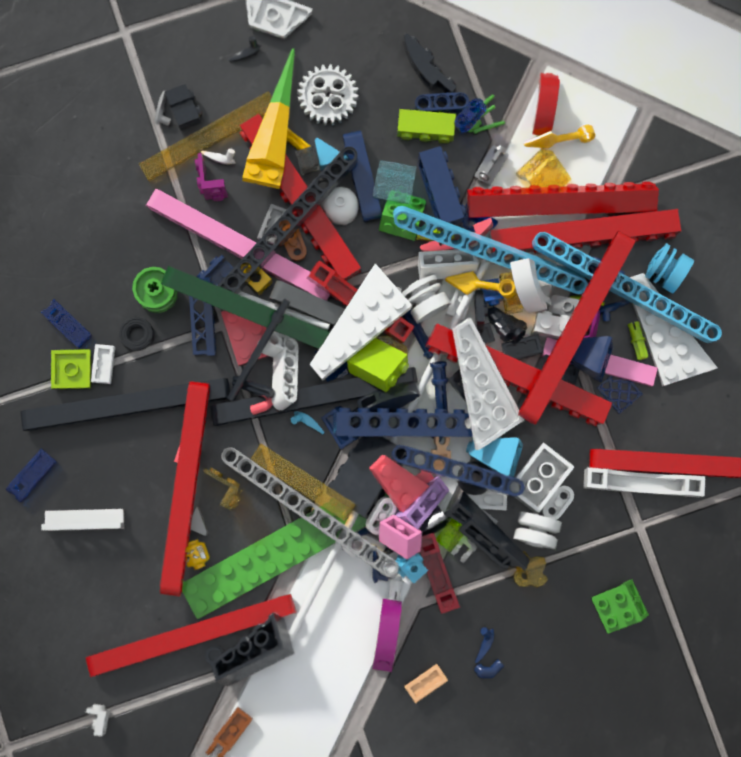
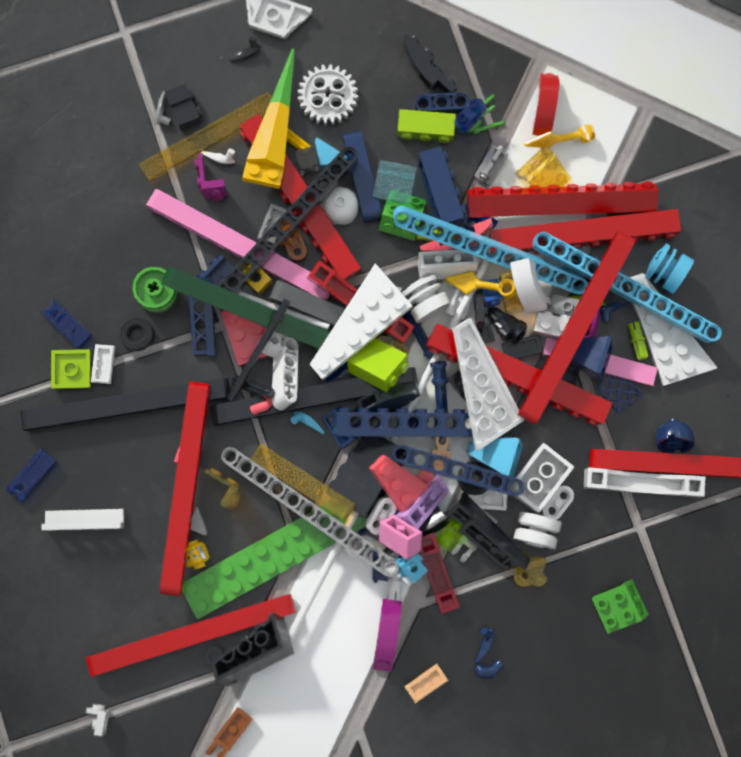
(674, 436): none -> dark blue cylinder

